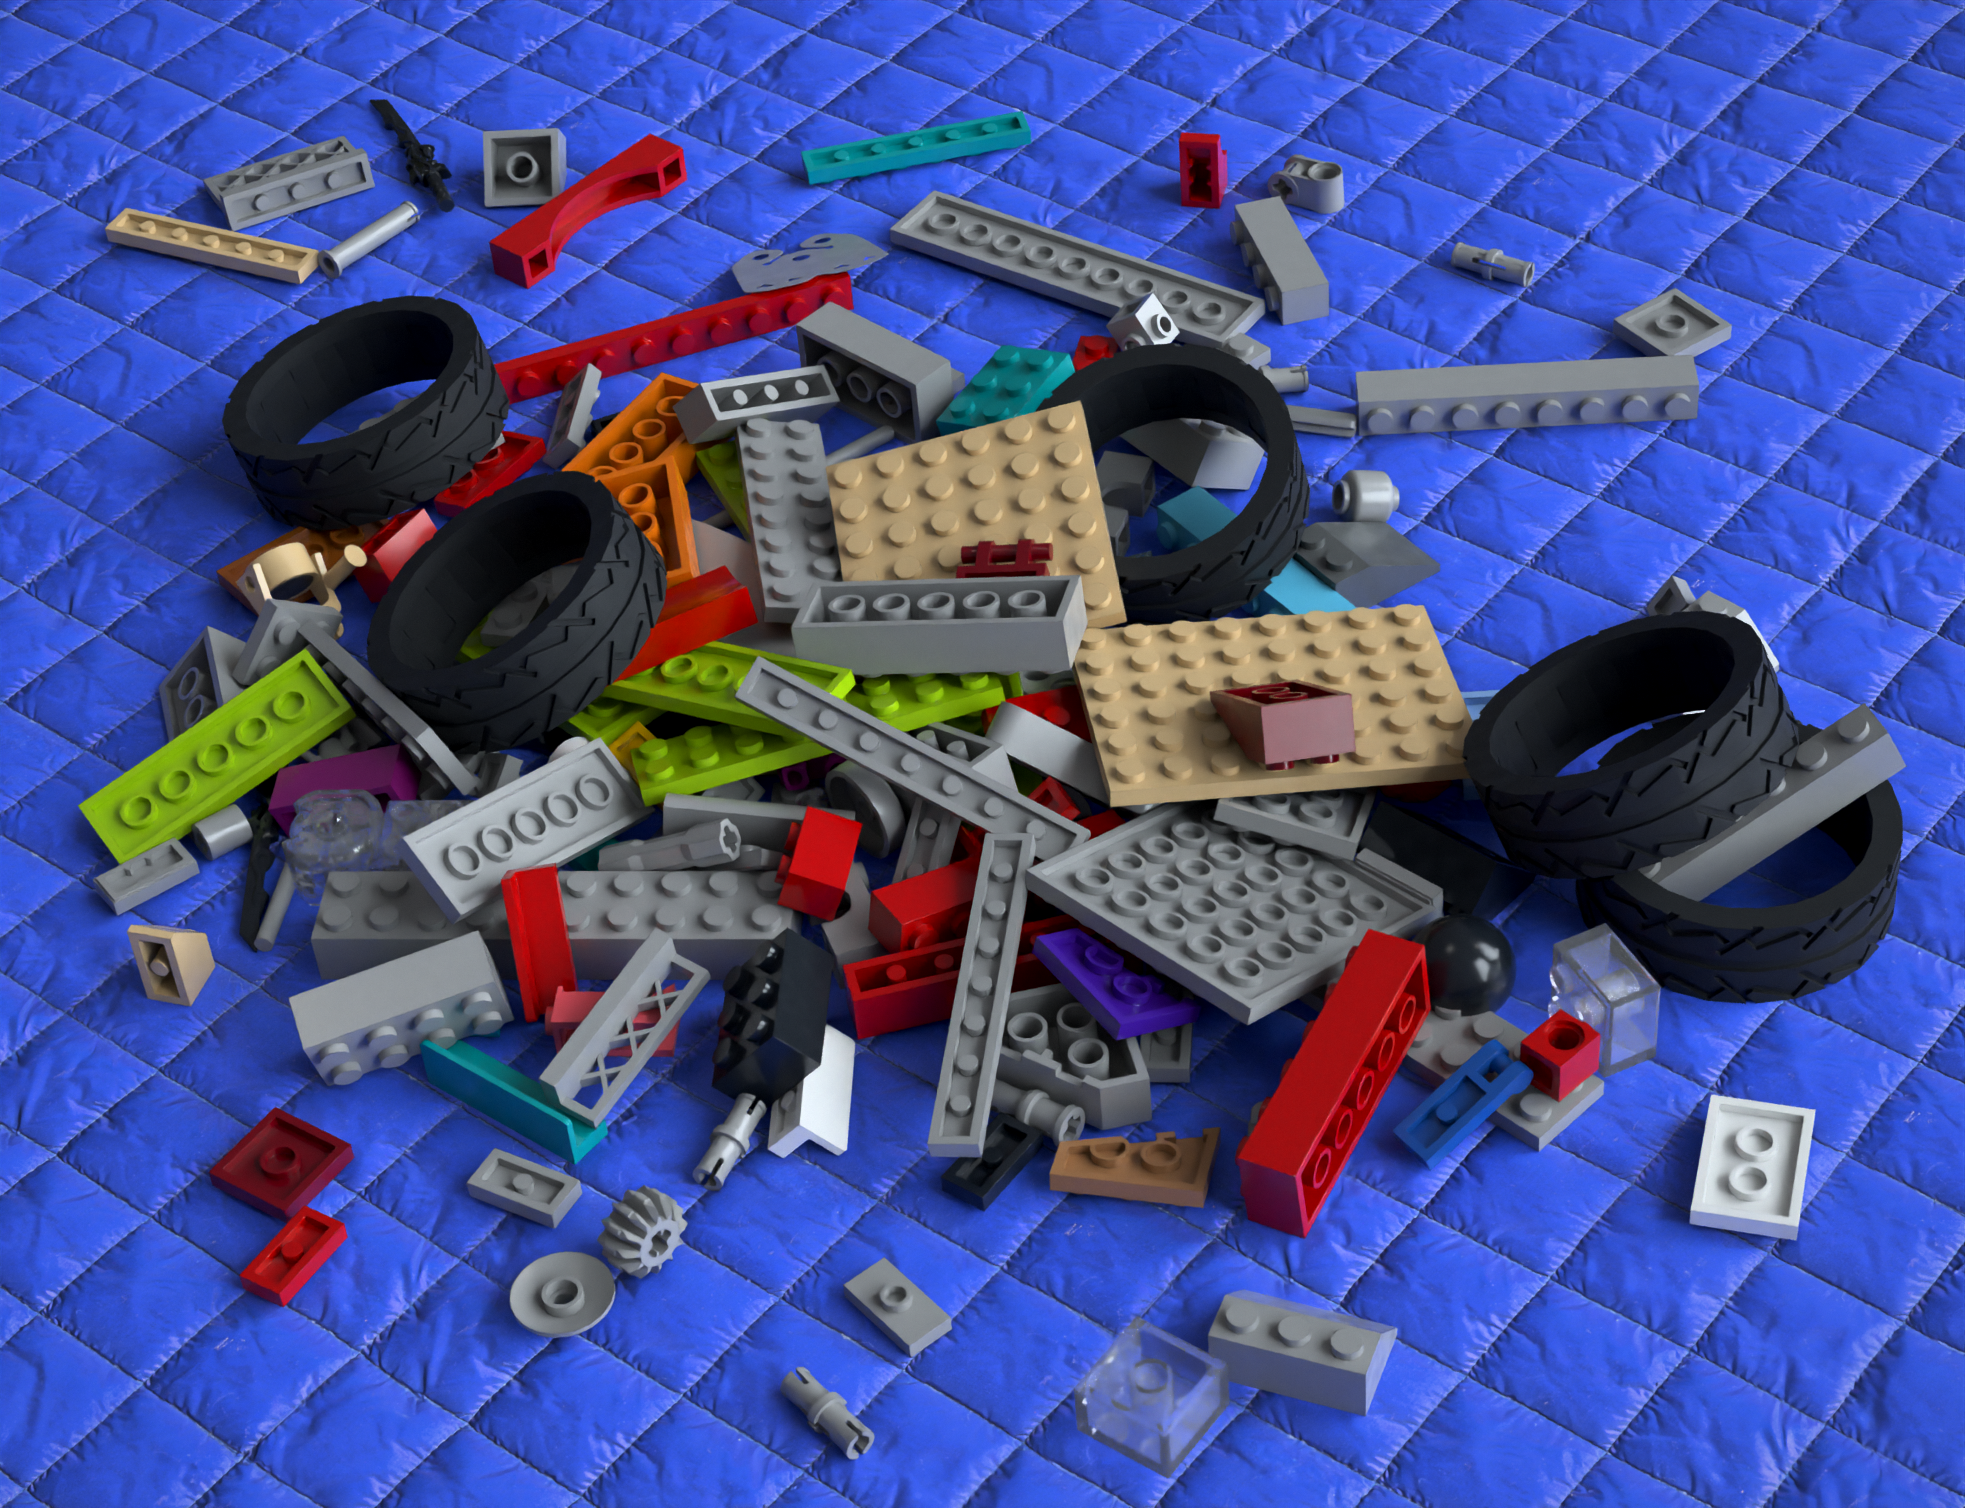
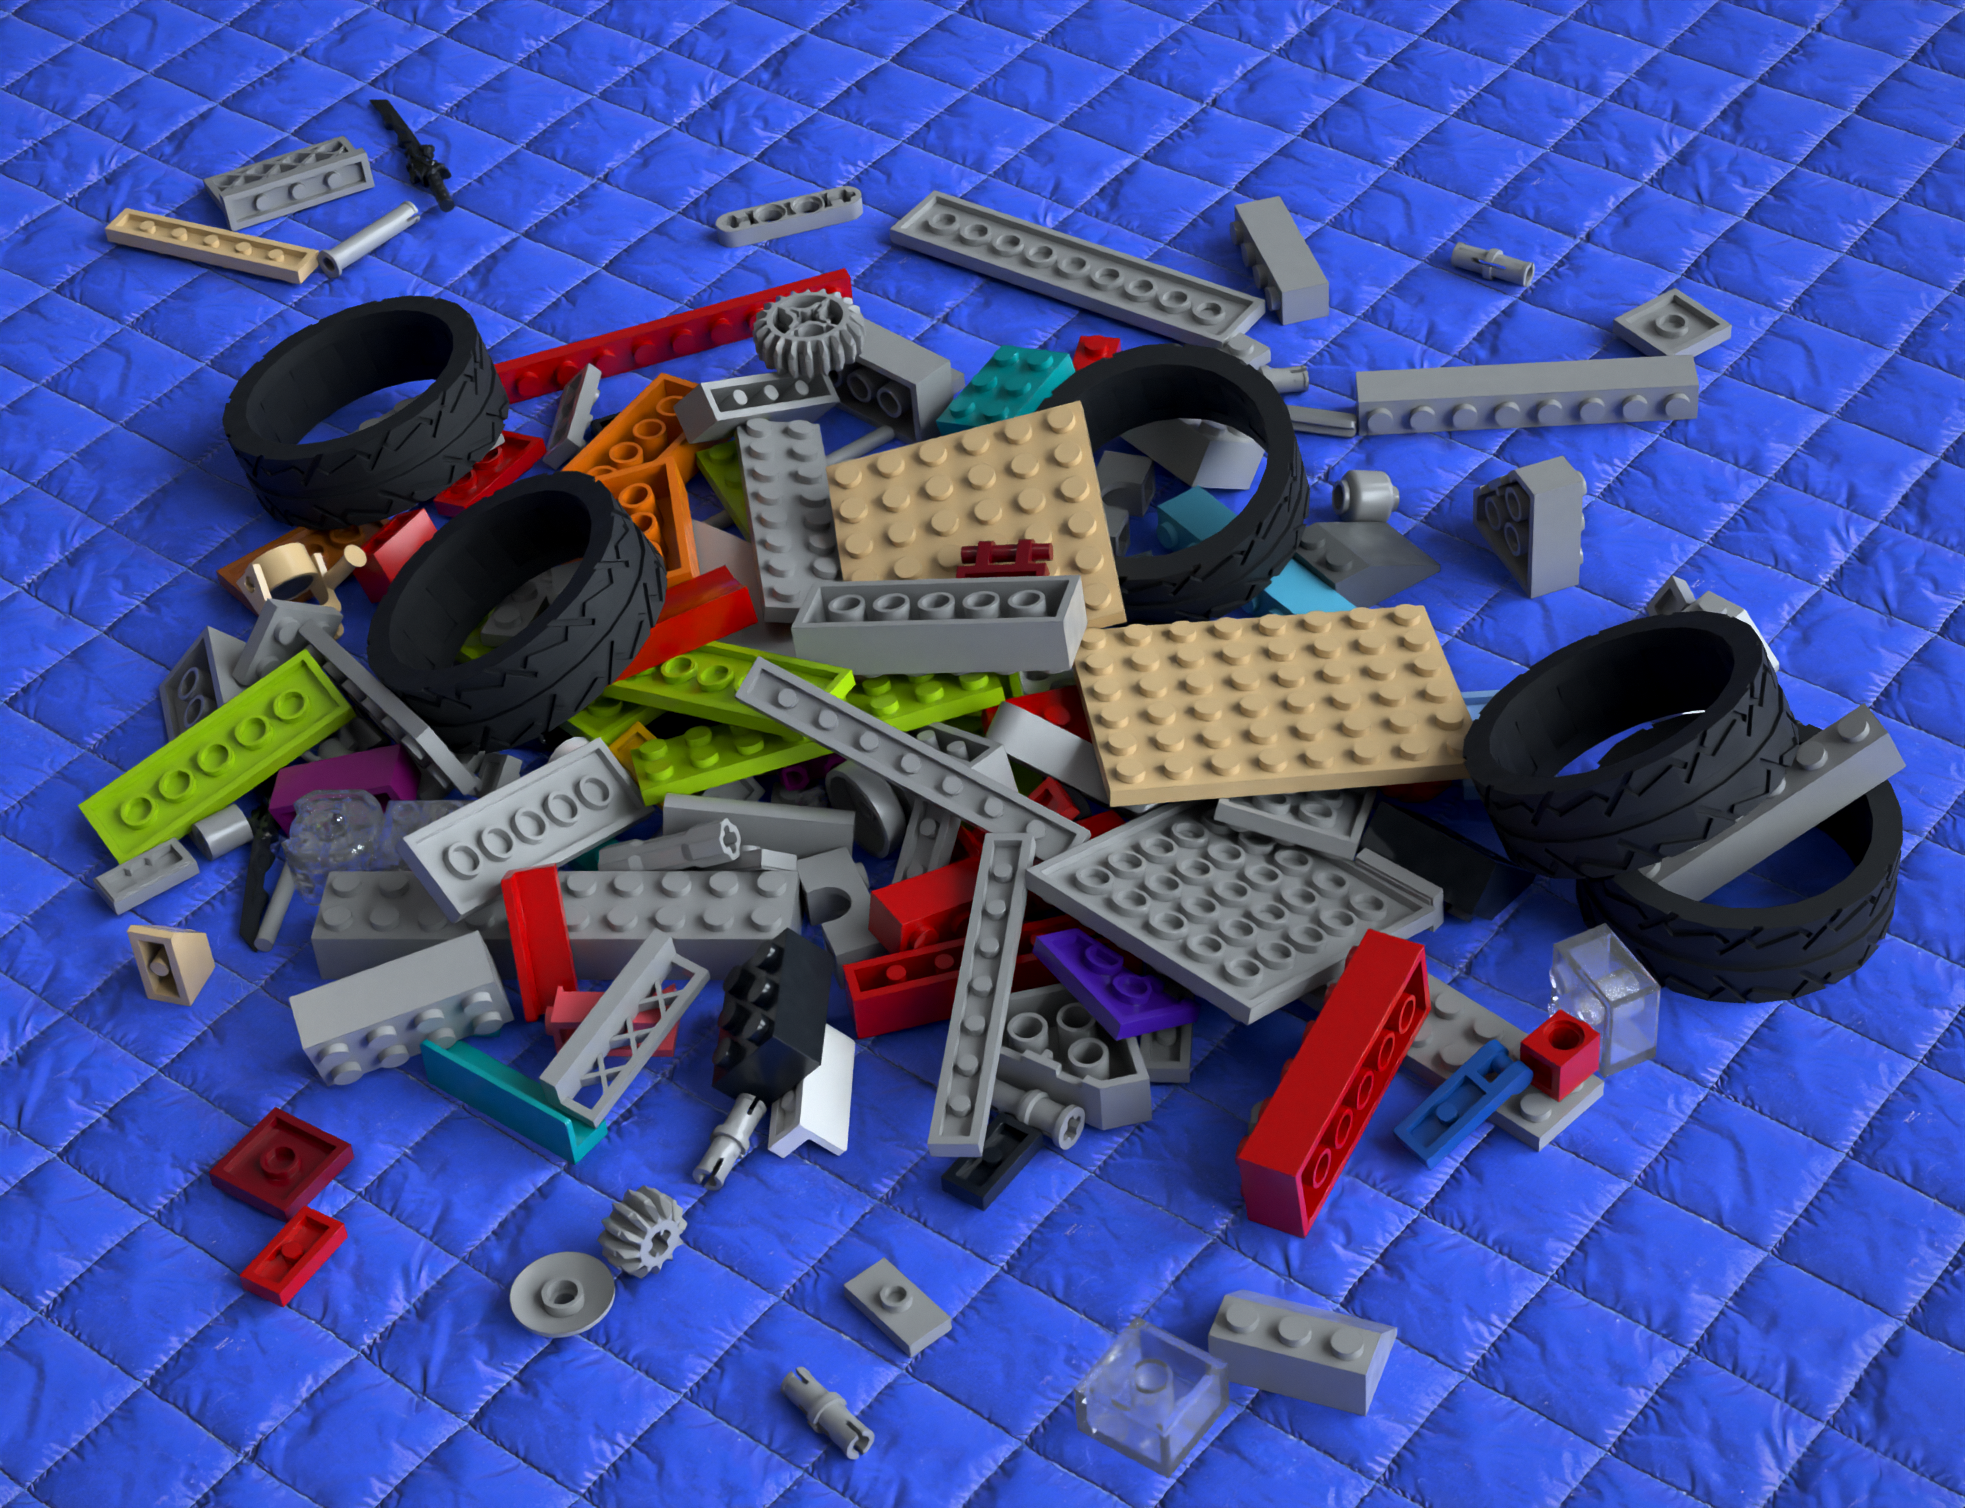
(523, 167): light grey slope -> none
(524, 1188): light grey plate -> none
(639, 173): red arch -> none
(809, 333): none -> light grey gear
(818, 863): red brick -> none
(826, 209): none -> light grey beam
(847, 250): light grey piece -> none
(916, 148): teal plate -> none
(1142, 323): light grey brick -> none
(1150, 1171): medium nougat wing -> none
(1202, 170): red arch -> none
(1288, 722): slope -> none
(1309, 184): light grey piece -> none
(1467, 964): black piece -> none
(1535, 523): none -> light grey brick
(1752, 1167): white plate -> none

